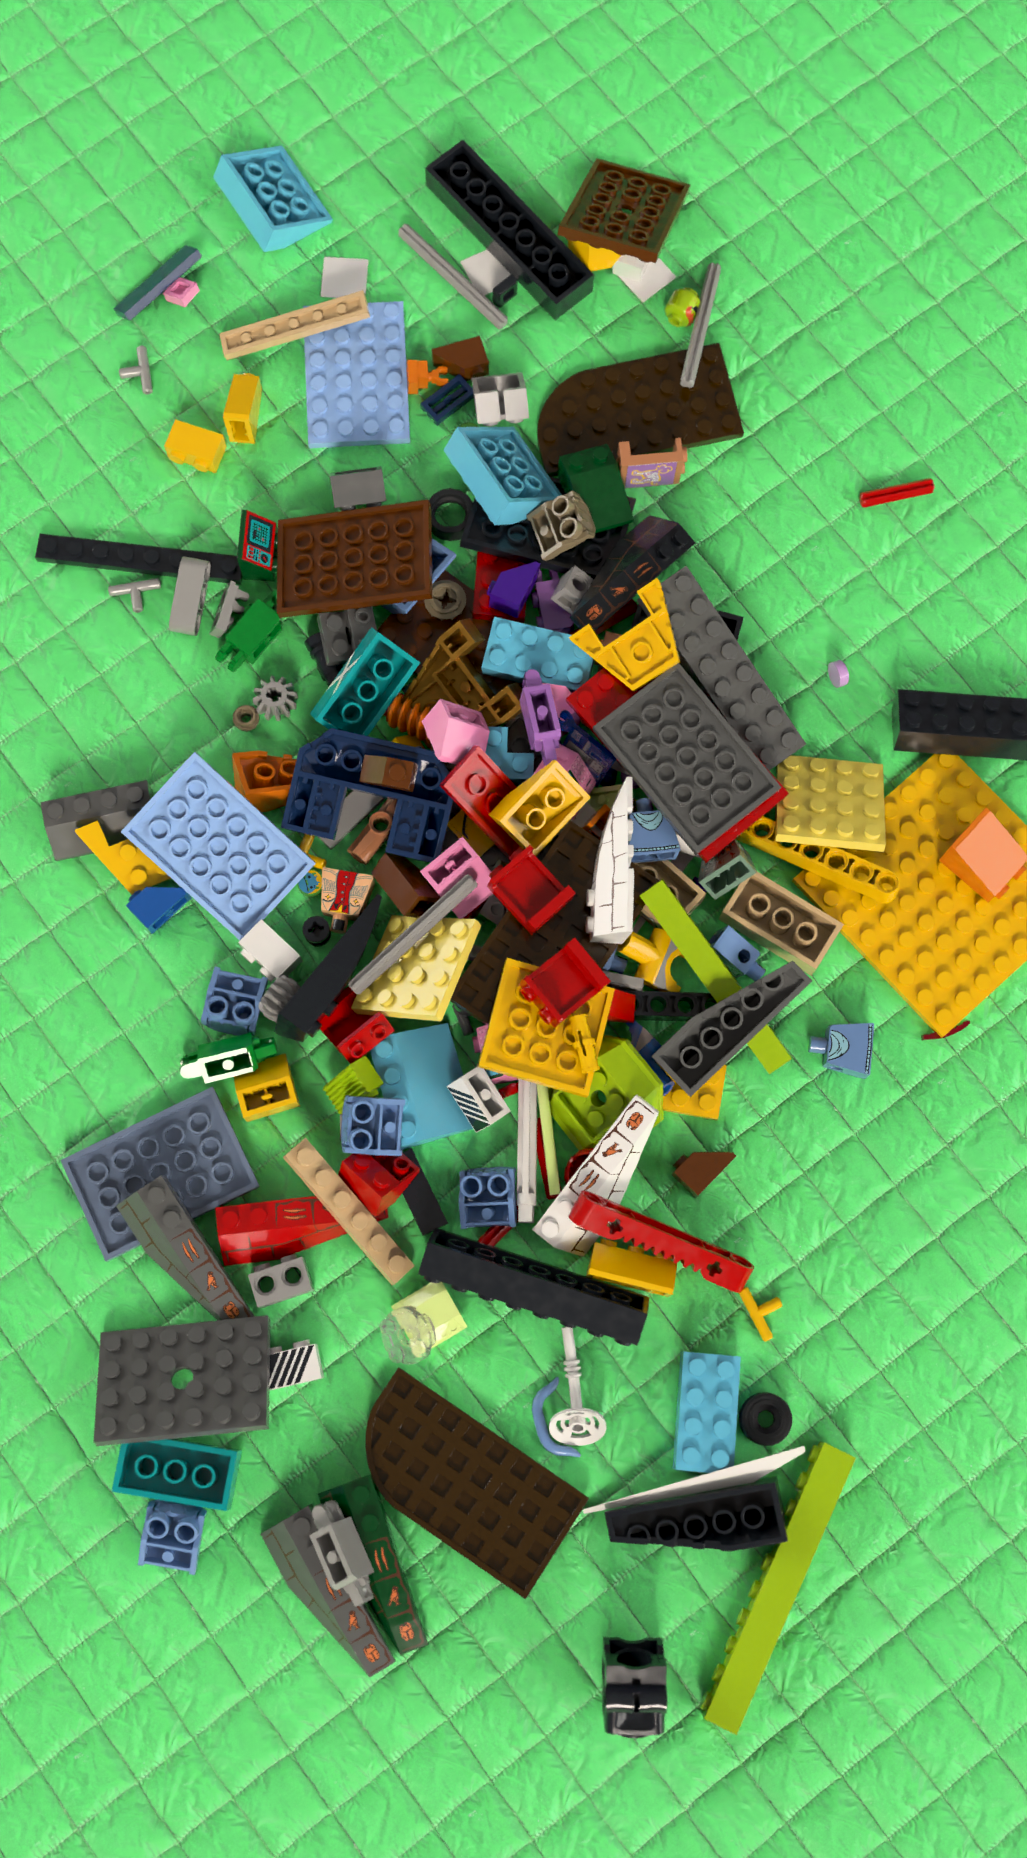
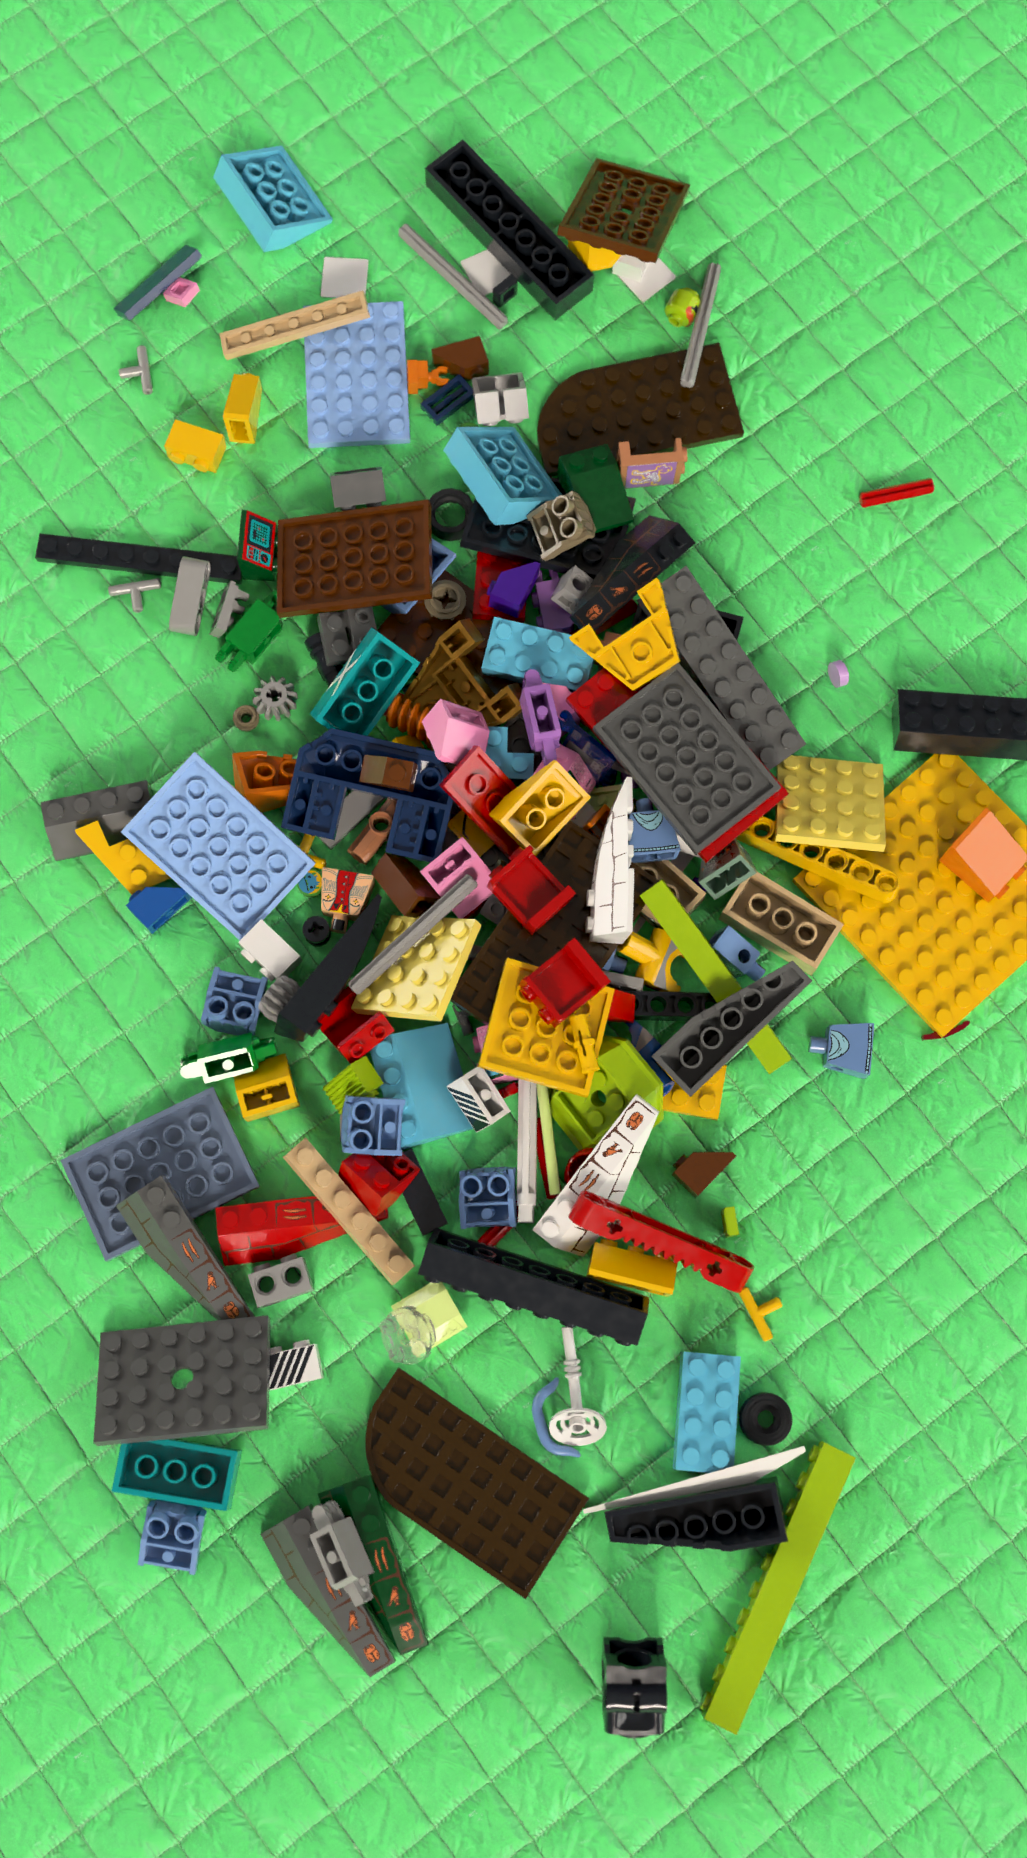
(729, 1222): none -> lime tile

